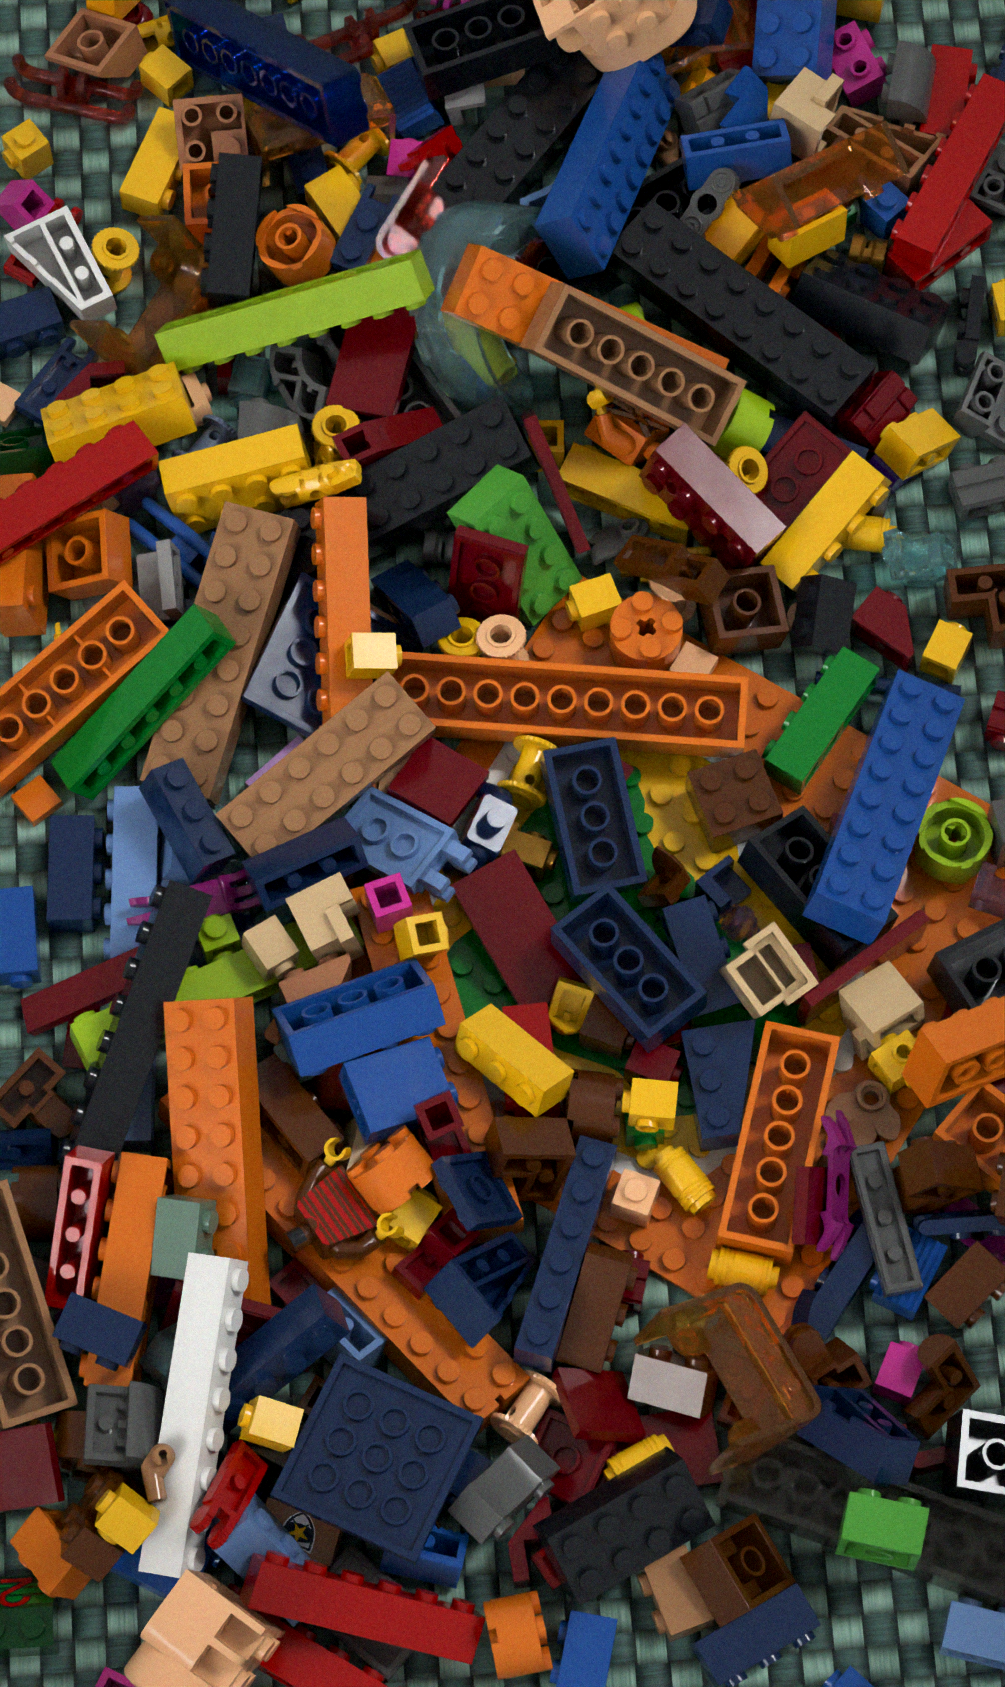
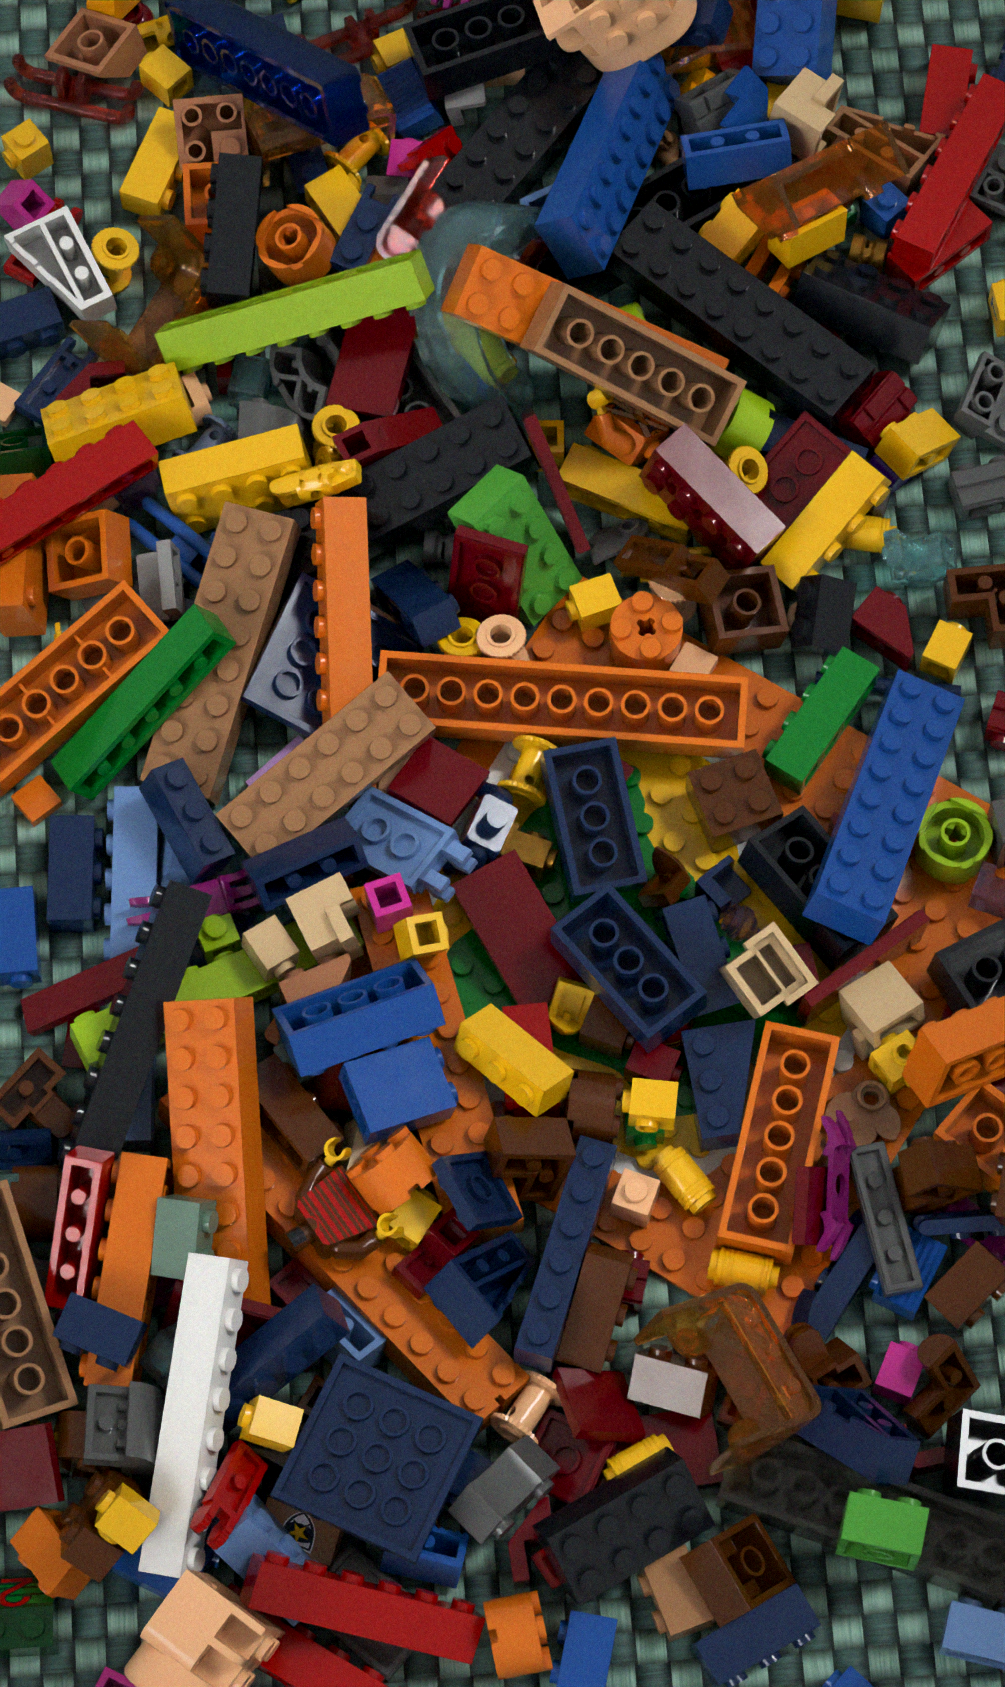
(154, 1471): medium nougat arm -> none
(371, 655): yellow brick -> none
(441, 1126): dark red slope -> none
(721, 185): dark grey piece -> none
(857, 65): dark pink brick -> none
(910, 84): dark grey brick -> none
(969, 328): black hinge -> none

